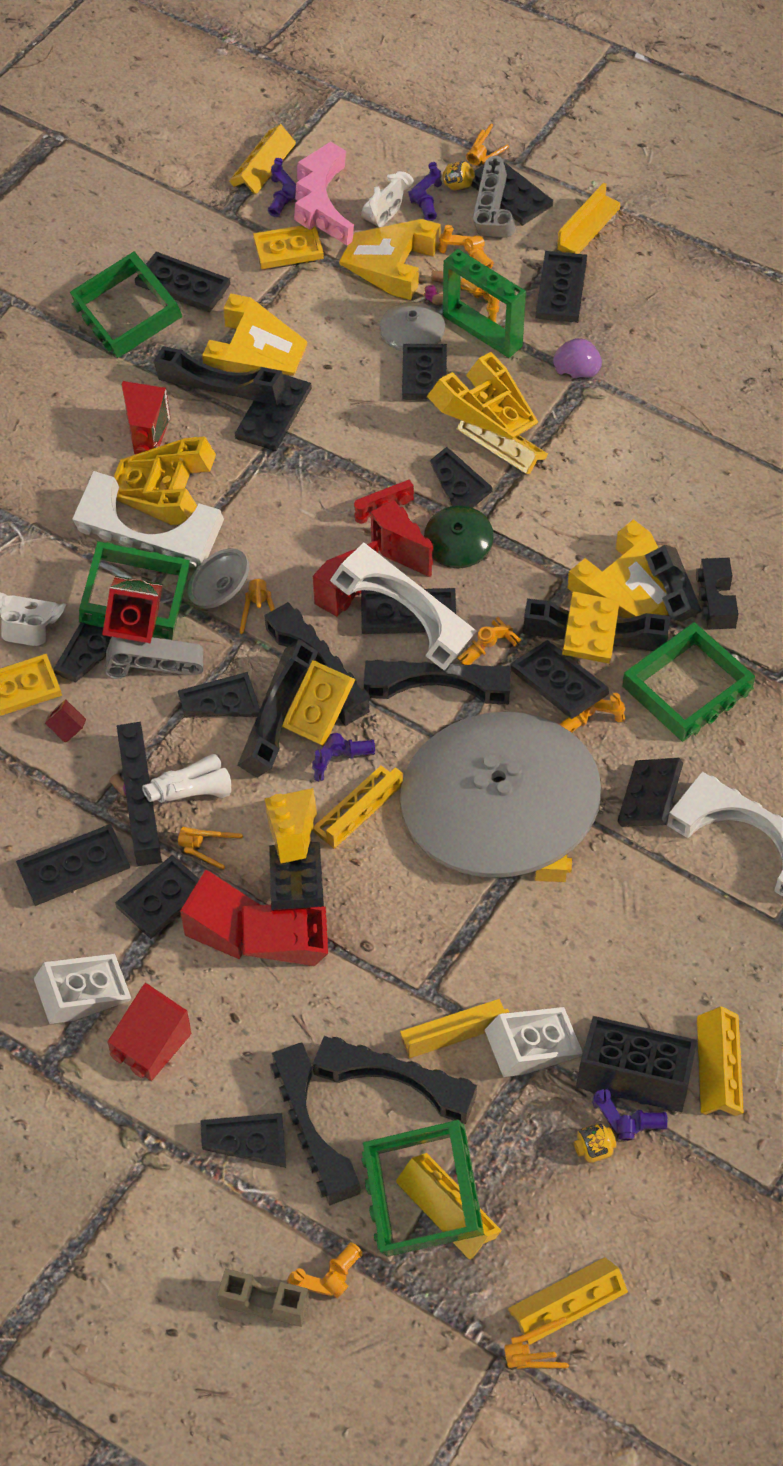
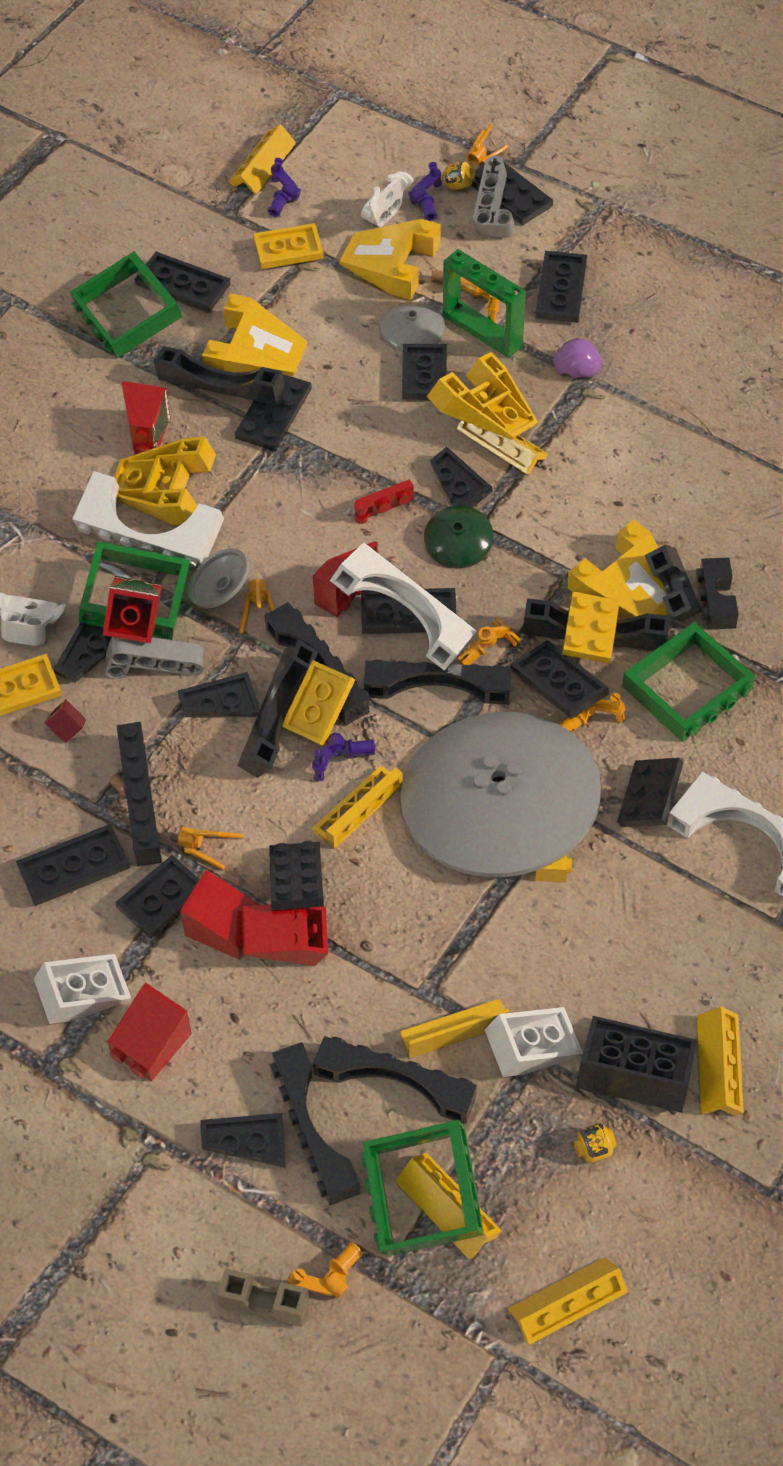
(200, 778): white piece -> none
(291, 823): yellow wedge -> none
(312, 203): bright pink arch -> none
(400, 538): red slope -> none
(432, 296): arm -> none
(473, 245): light orange pin -> none
(519, 1355): light orange plant -> none
(587, 221): yellow panel -> none
(626, 1125): dark purple pin -> none

